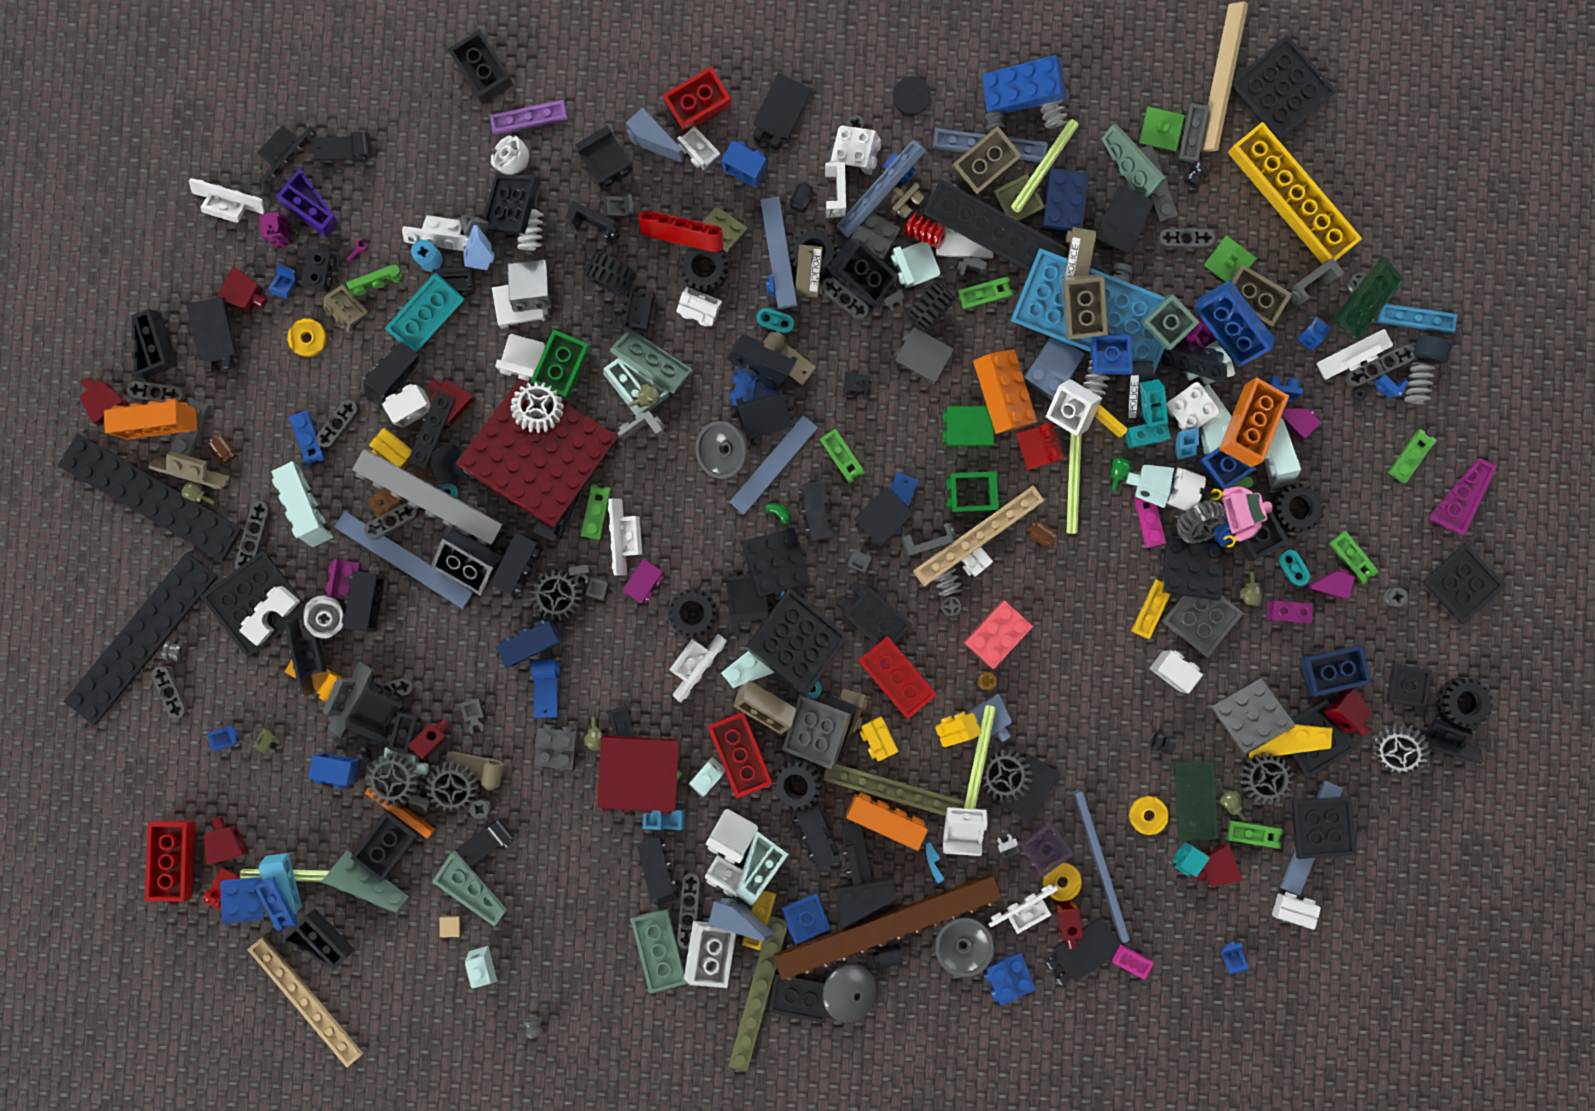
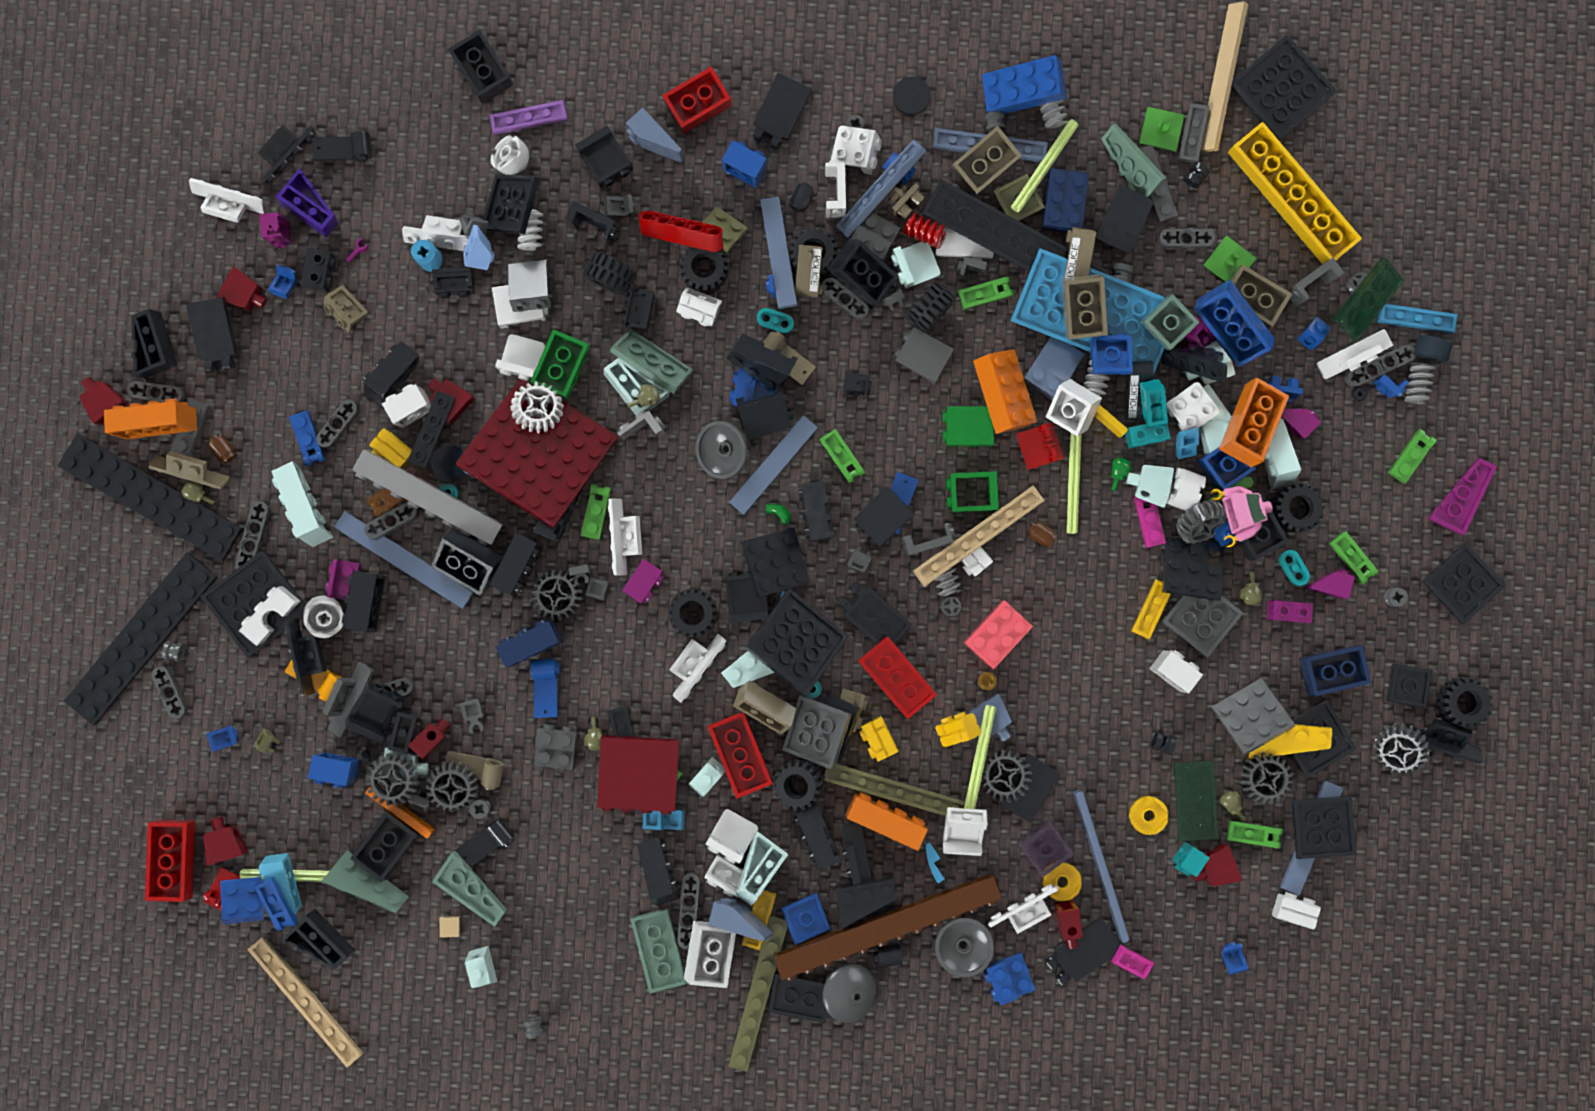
(296, 334): yellow tile -> none
(374, 280): bright green plate -> none
(424, 312): teal plate -> none
(698, 147): white bracket -> none
(1008, 848): tile -> none
(1349, 711): dark red torso -> none

